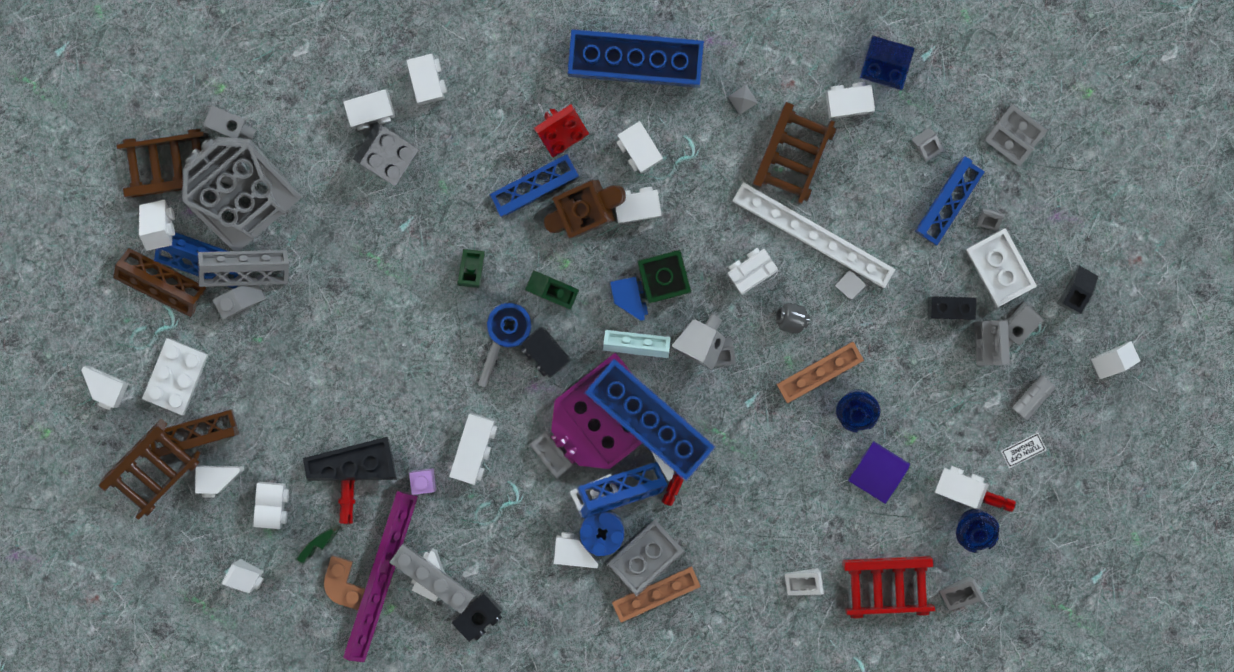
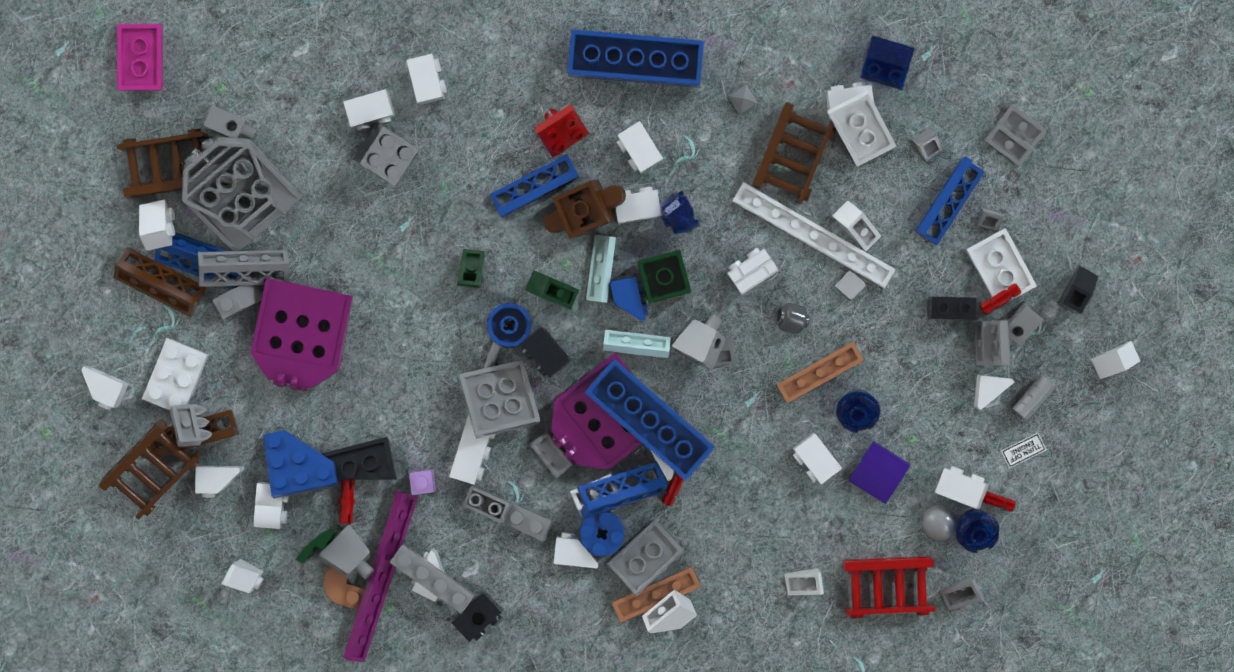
(140, 57): none -> dark pink plate
(188, 425): none -> light grey plate
(284, 364): none -> magenta hinge
(296, 466): none -> blue plate
(347, 555): none -> light grey torso
(499, 399): none -> light grey plate
(507, 513): none -> light grey slope
(601, 268): none -> light aqua plate
(669, 613): none -> white slope
(678, 214): none -> clear blue cone
(816, 458): none -> white brick
(856, 225): none -> white slope
(862, 128): none -> white plate
(939, 523): none -> light grey hair
(989, 388): none -> white slope
(1000, 299): none -> red axle

